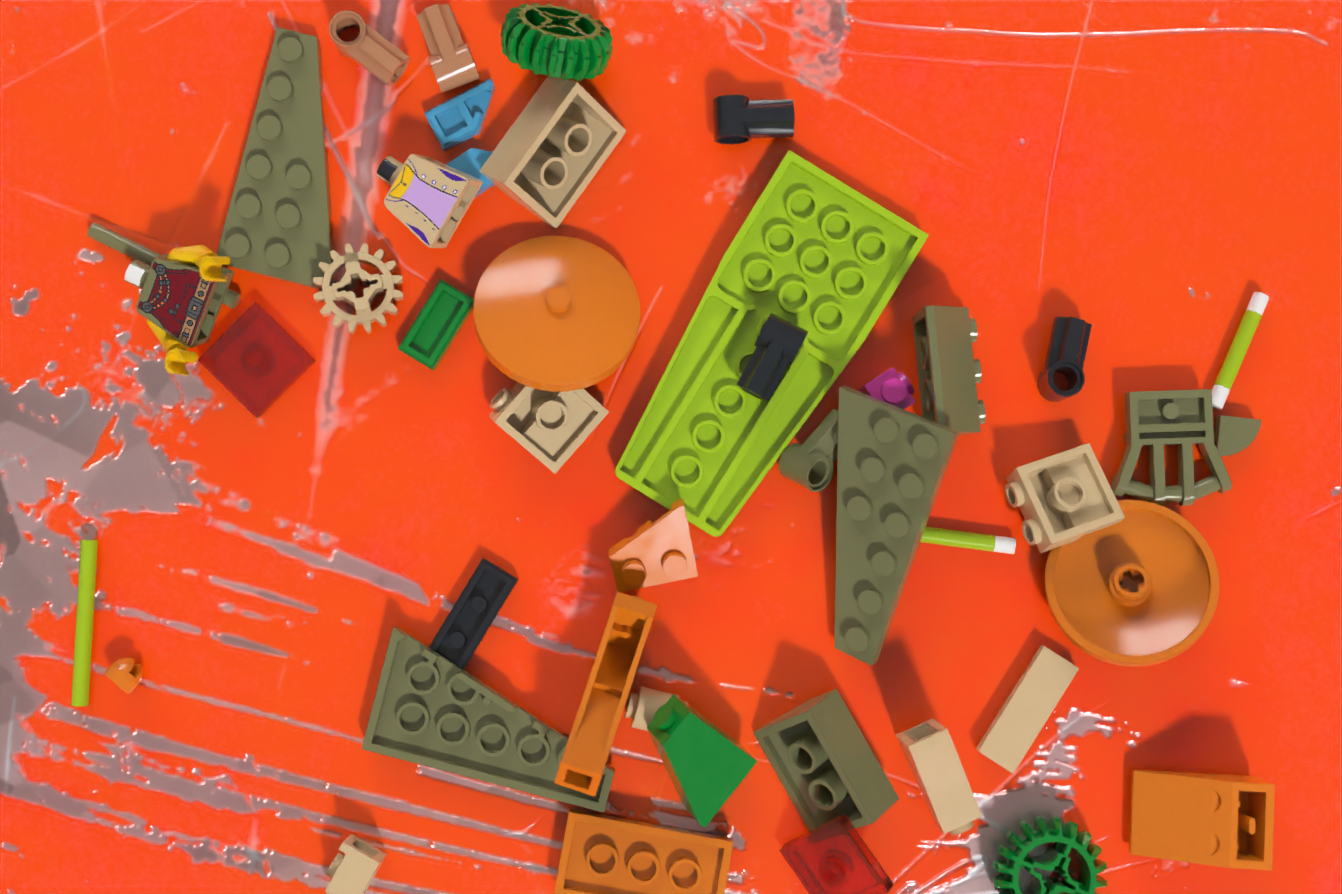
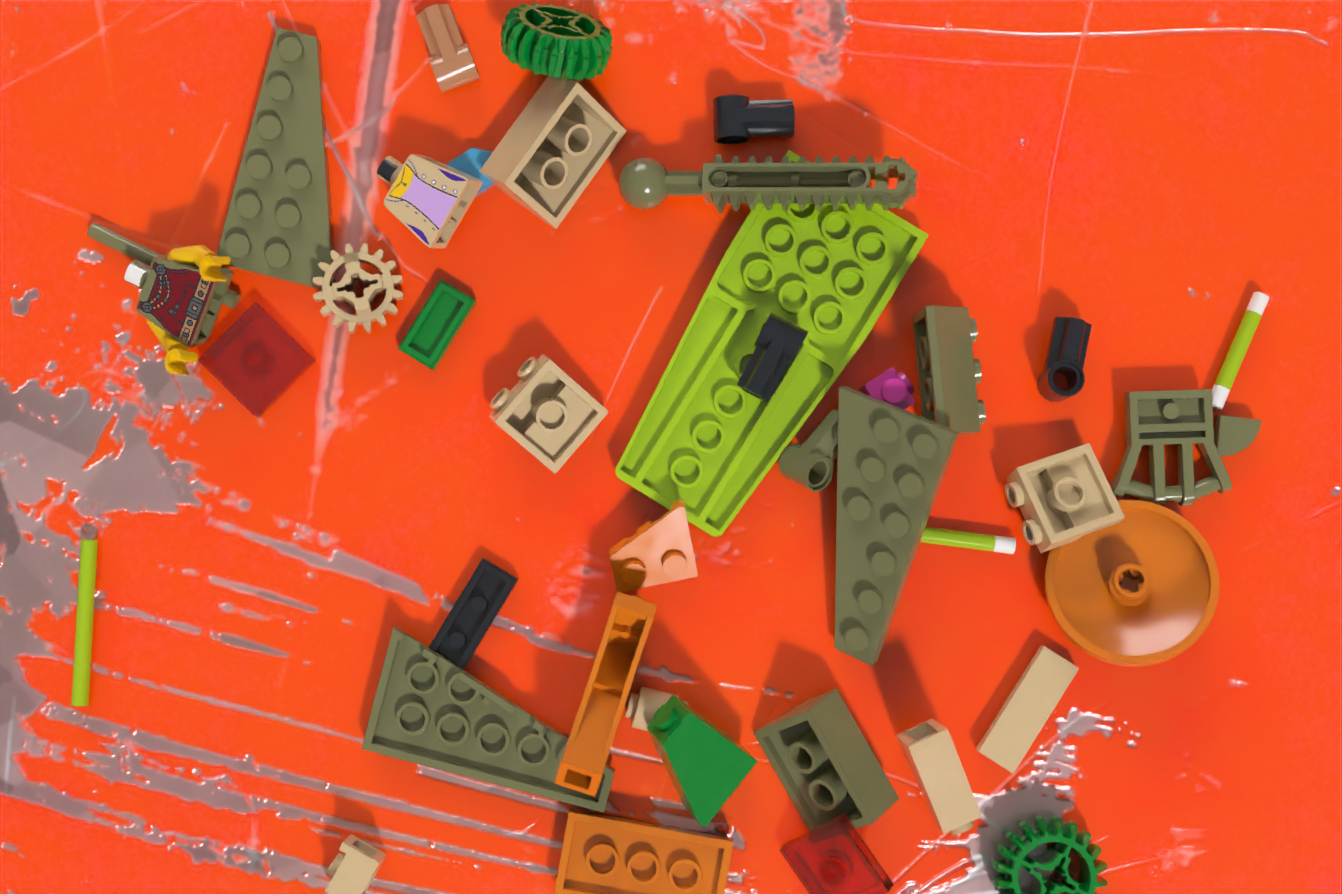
(125, 674): orange hinge -> none
(369, 49): nougat piece -> none
(461, 116): dark azure tile -> none
(556, 313): orange dish -> none
(647, 183): none -> olive gear
(1202, 818): orange slope -> none

